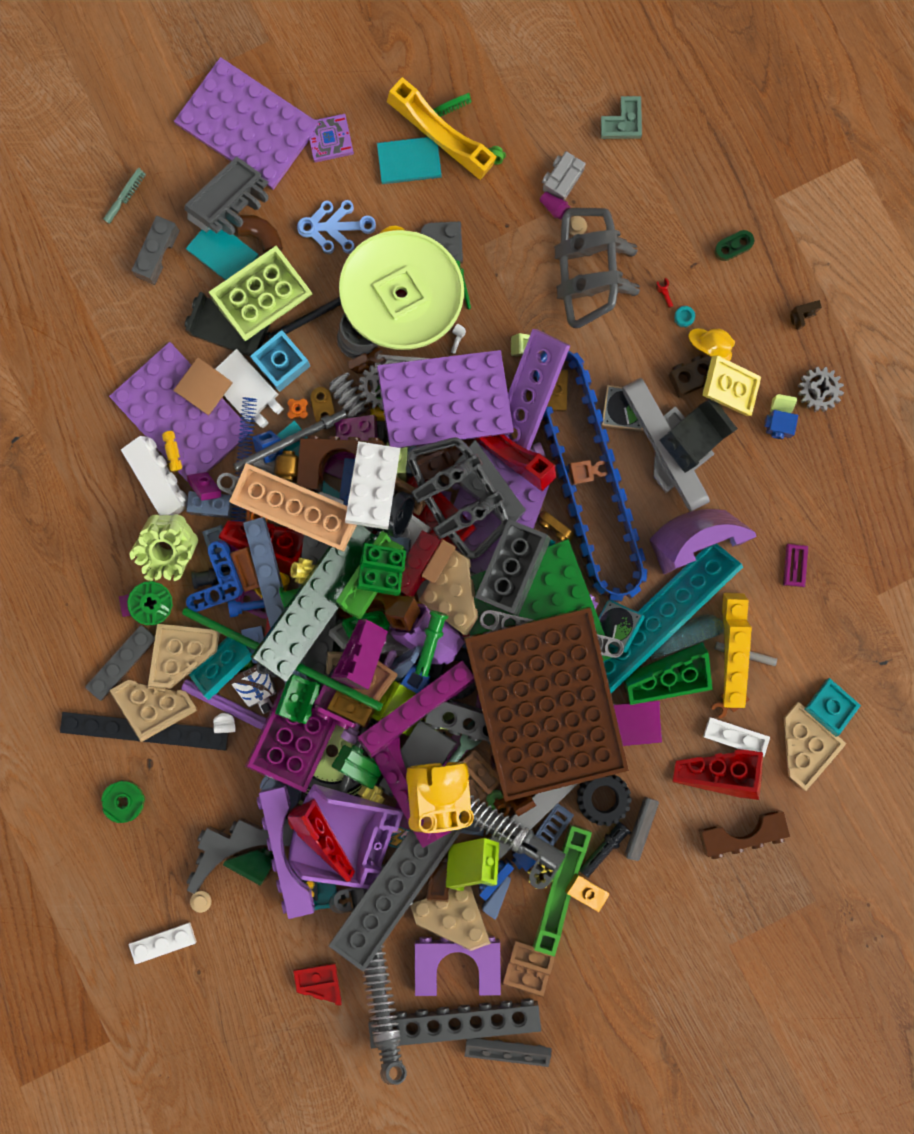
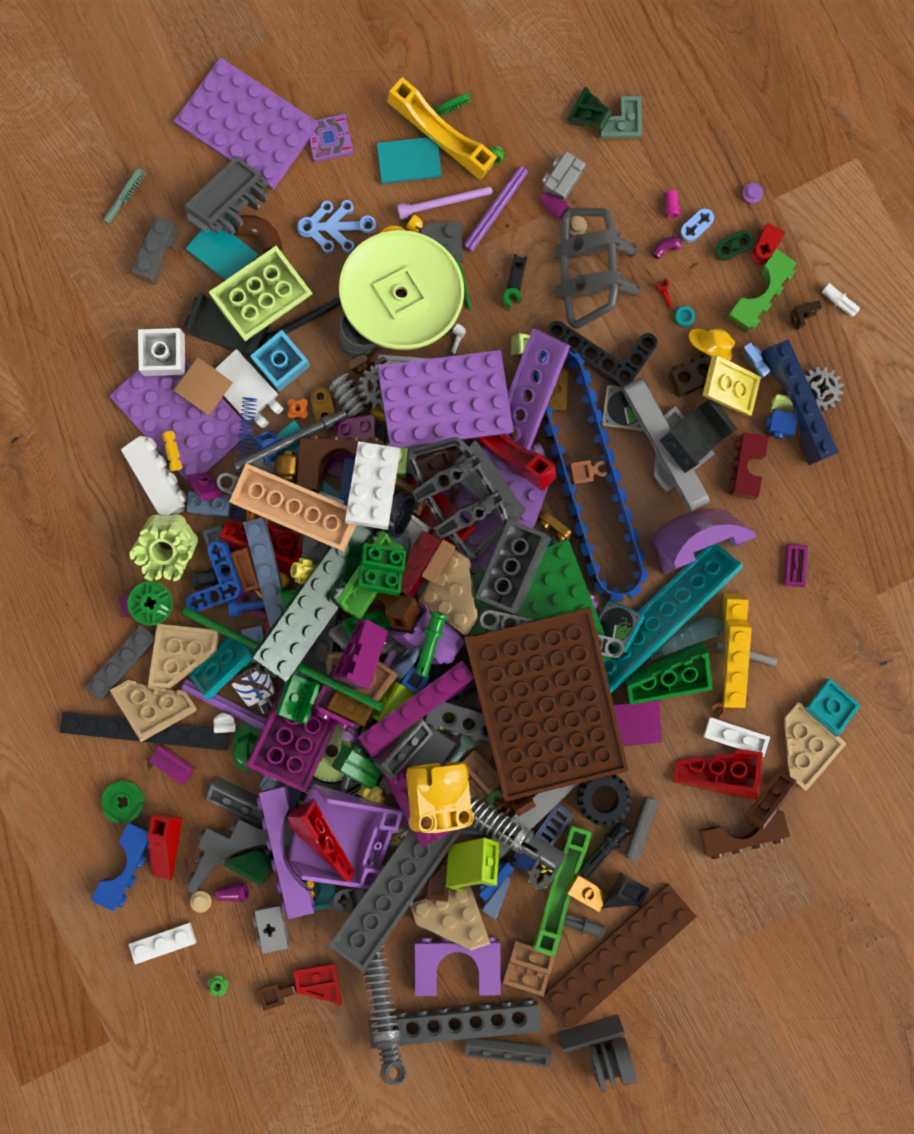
(111, 892): none -> blue arch
(161, 352): none -> white brick
(163, 843): none -> red slope
(172, 764): none -> magenta panel
(218, 979): none -> bright green plate
(235, 800): none -> dark grey slope
(235, 892): none -> magenta cone
(243, 743): none -> green piece
(273, 995): none -> reddish brown plate
(276, 918): none -> light grey brick
(402, 749): none -> dark grey slope
(406, 210): none -> lavender piece
(414, 223): none -> yellow hinge
(495, 209): none -> medium lavender axle
(514, 282): none -> piece
(584, 925): none -> dark grey axle
(589, 112): none -> dark green wing
(591, 1033): none -> dark grey slope
(602, 356): none -> black beam
(612, 1064): none -> dark grey wheel
(619, 956): none -> reddish brown plate
(626, 893): none -> black slope
(664, 244): none -> magenta arm
(673, 209): none -> dark pink pin
(693, 222): none -> light blue beam
(744, 483): none -> dark red arch
(752, 193): none -> medium lavender plate
(753, 357): none -> light blue plate
(768, 242): none -> red piece
(770, 800): none -> reddish brown plate
(775, 272): none -> bright green arch
(815, 436): none -> dark blue arch
(840, 300): none -> white axle

